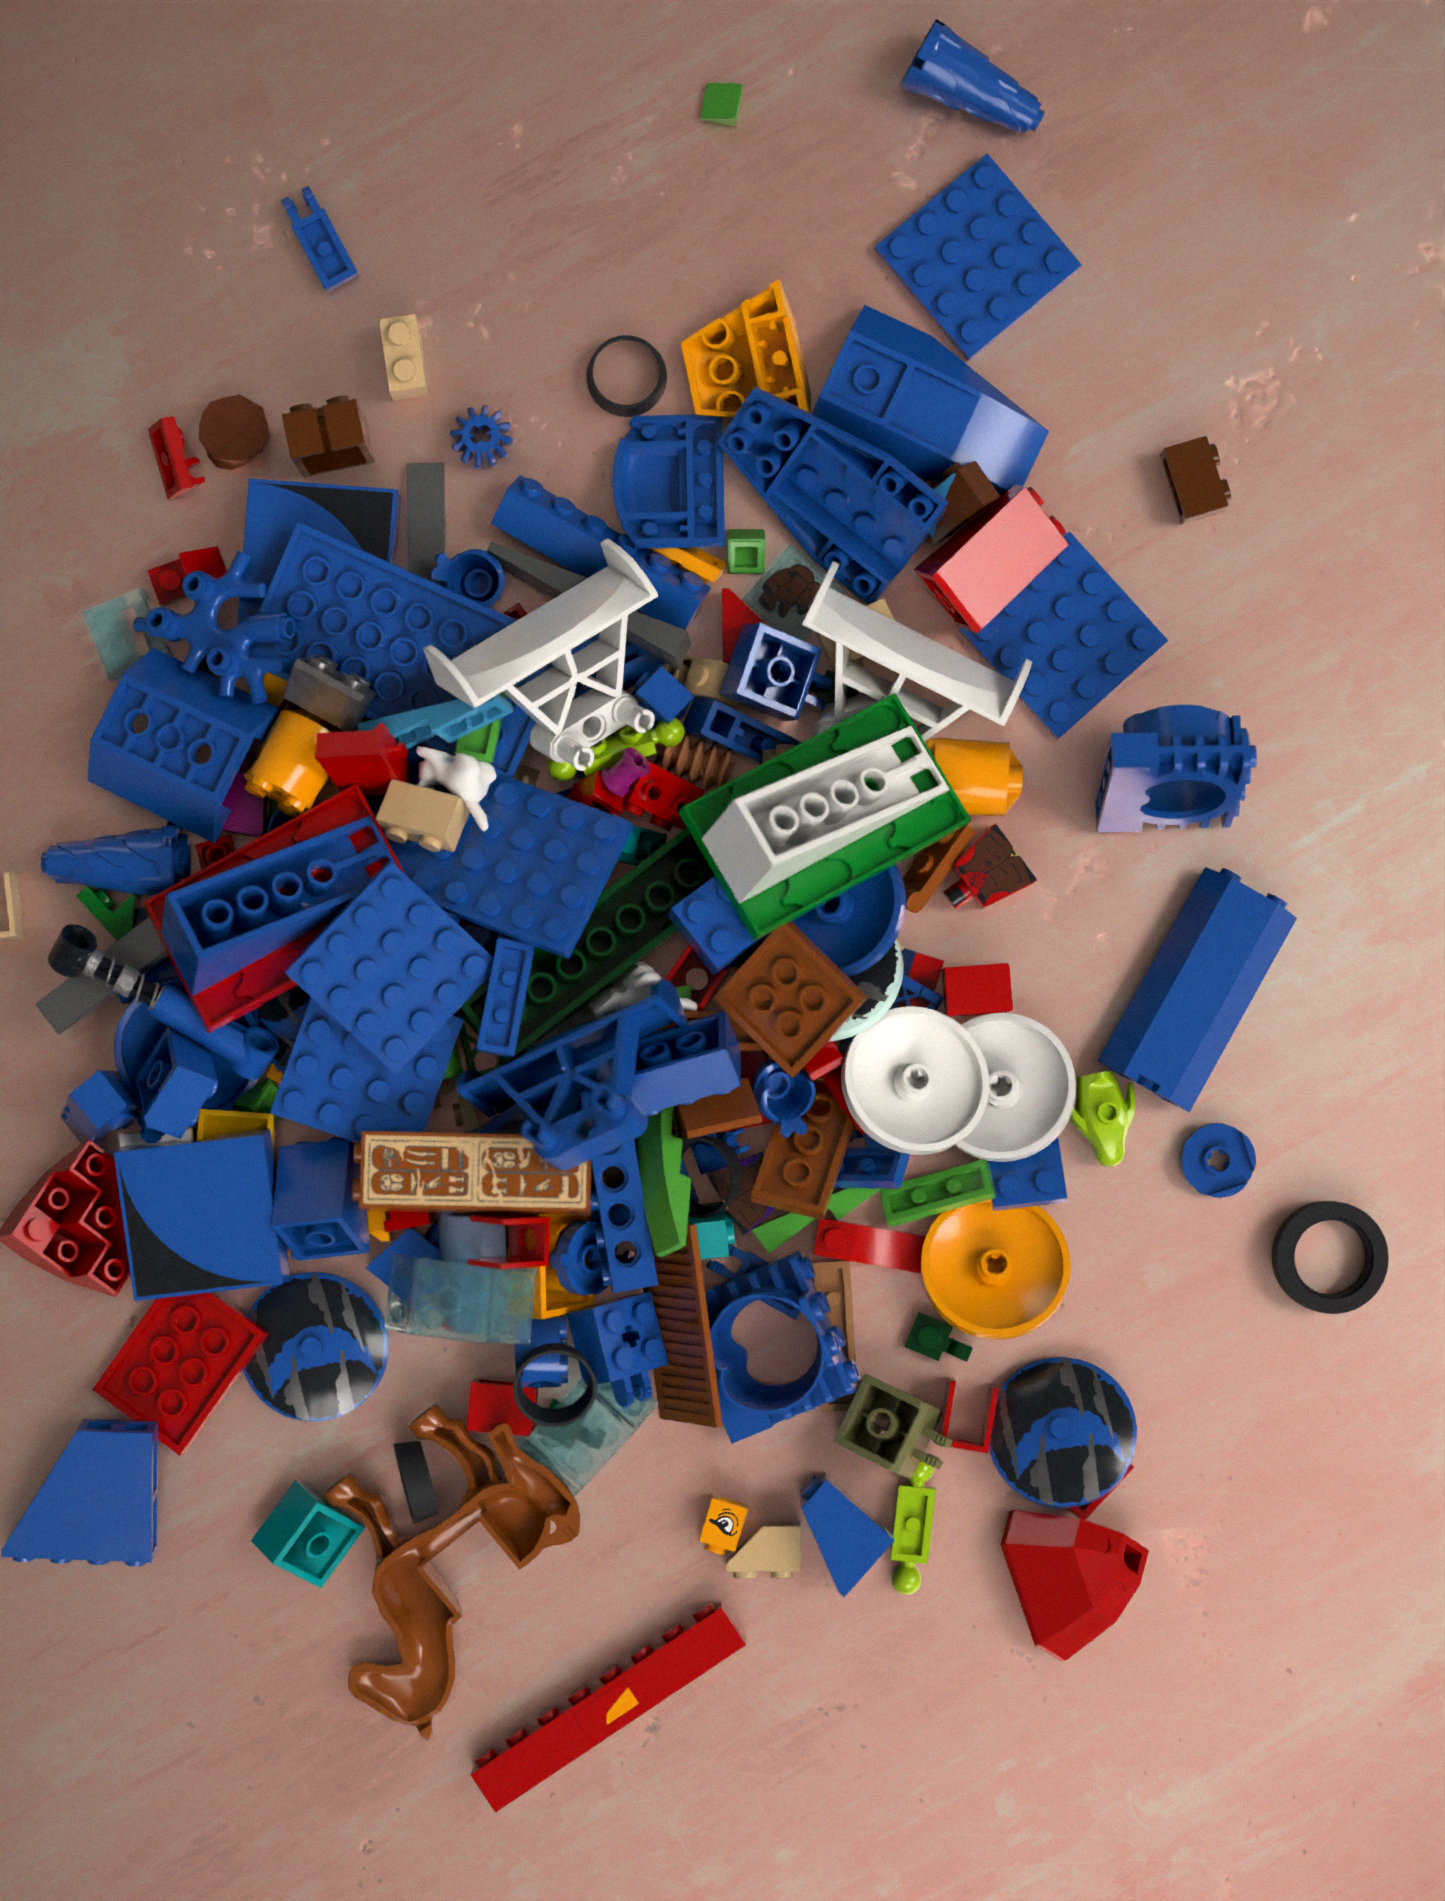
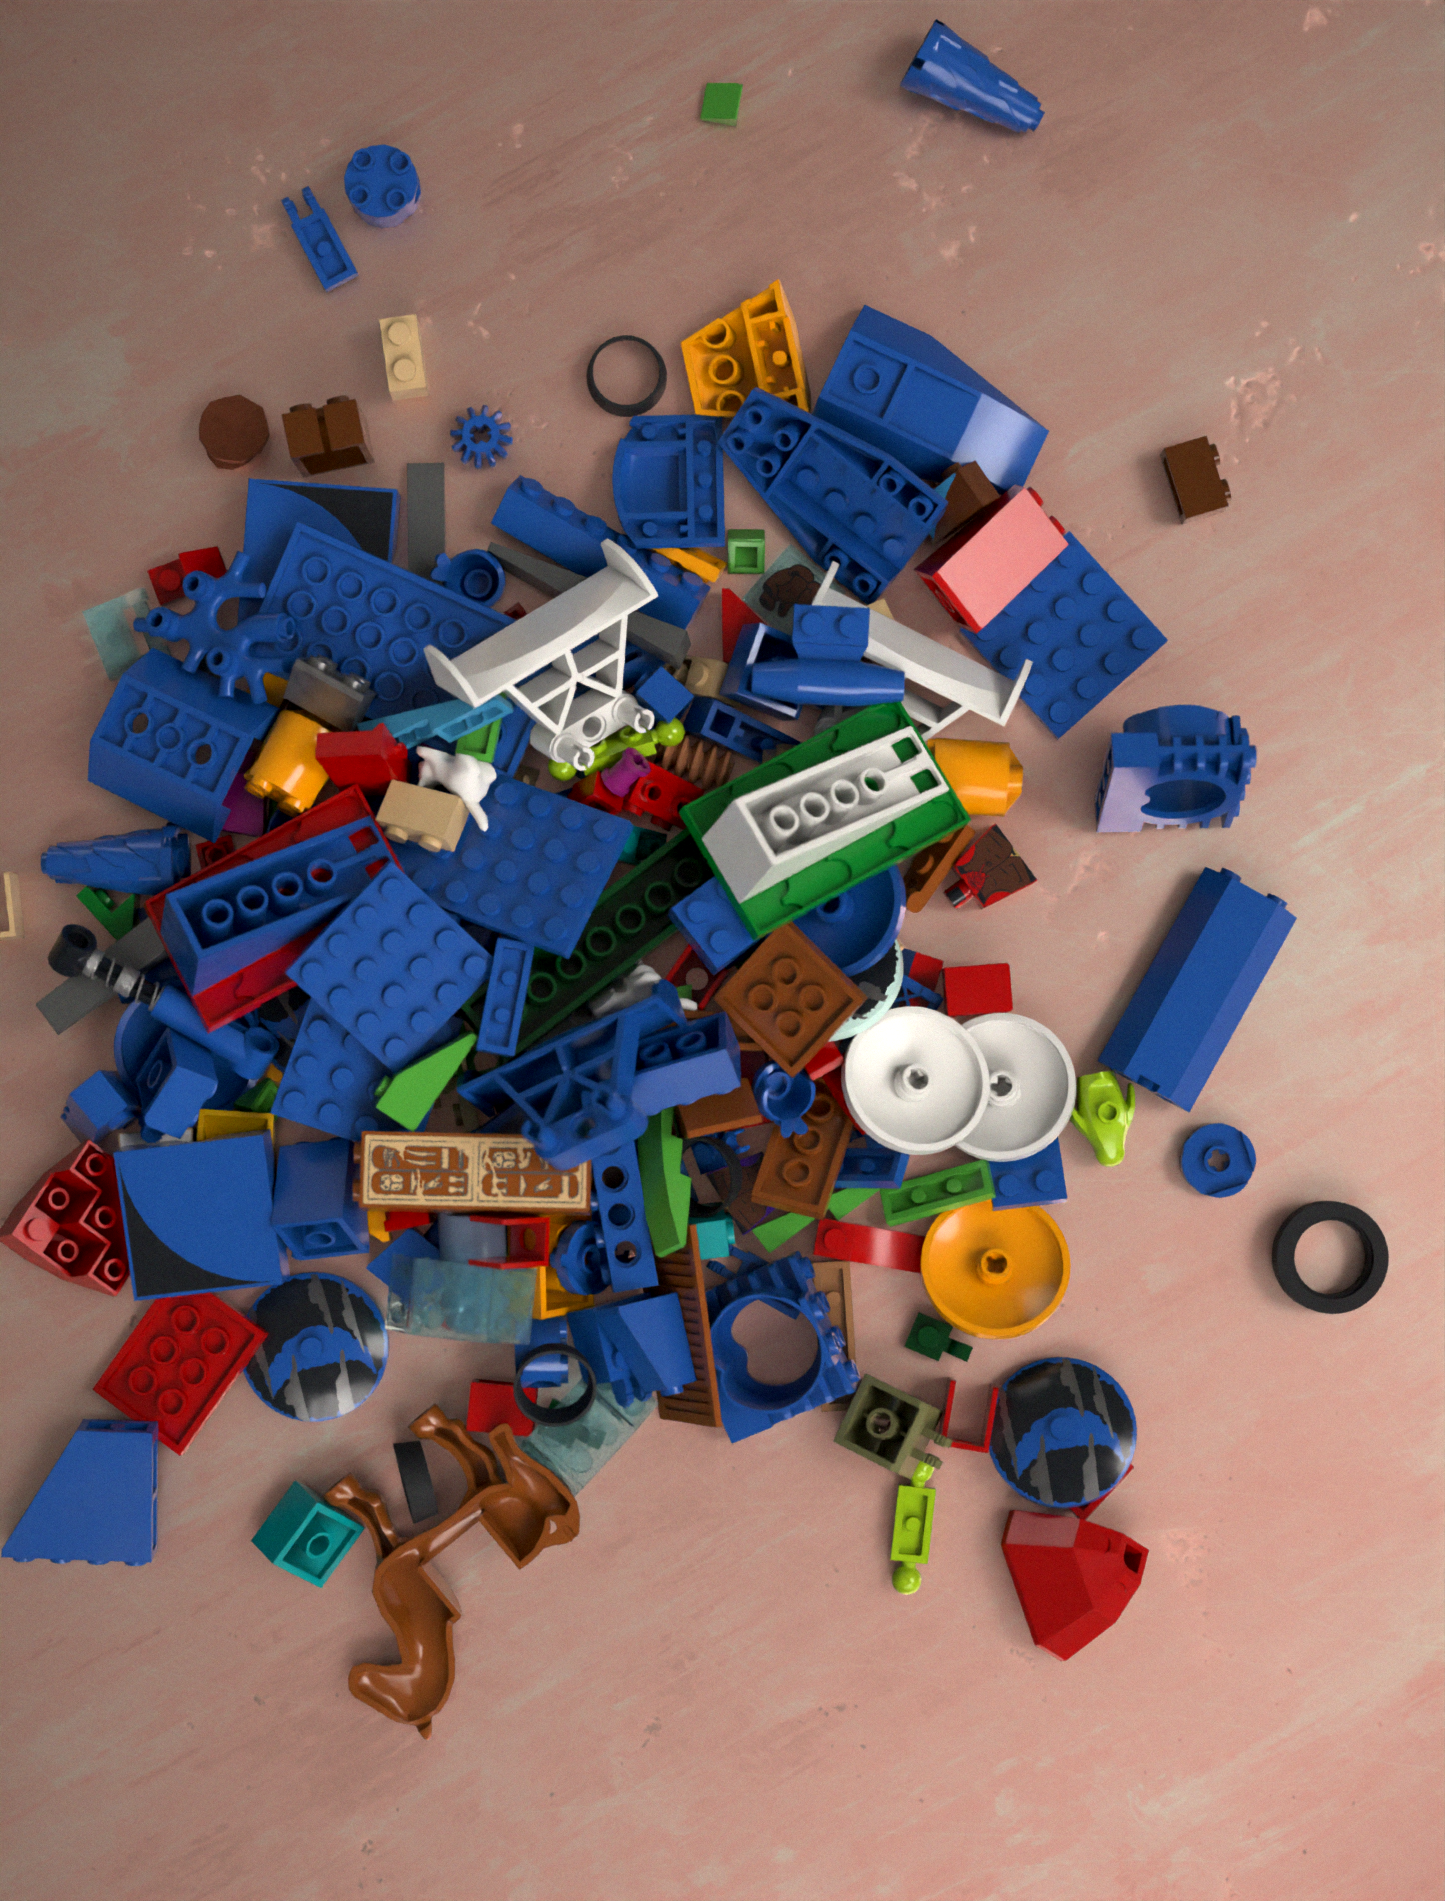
(168, 449): red plate -> none
(382, 185): none -> blue brick
(418, 1084): none -> bright green slope
(607, 1706): red brick -> none
(652, 1342): none -> blue slope
(723, 1524): light orange brick -> none
(770, 1548): tan slope -> none
(828, 662): none -> blue plate
(843, 1530): blue slope -> none
(977, 257): blue plate -> none

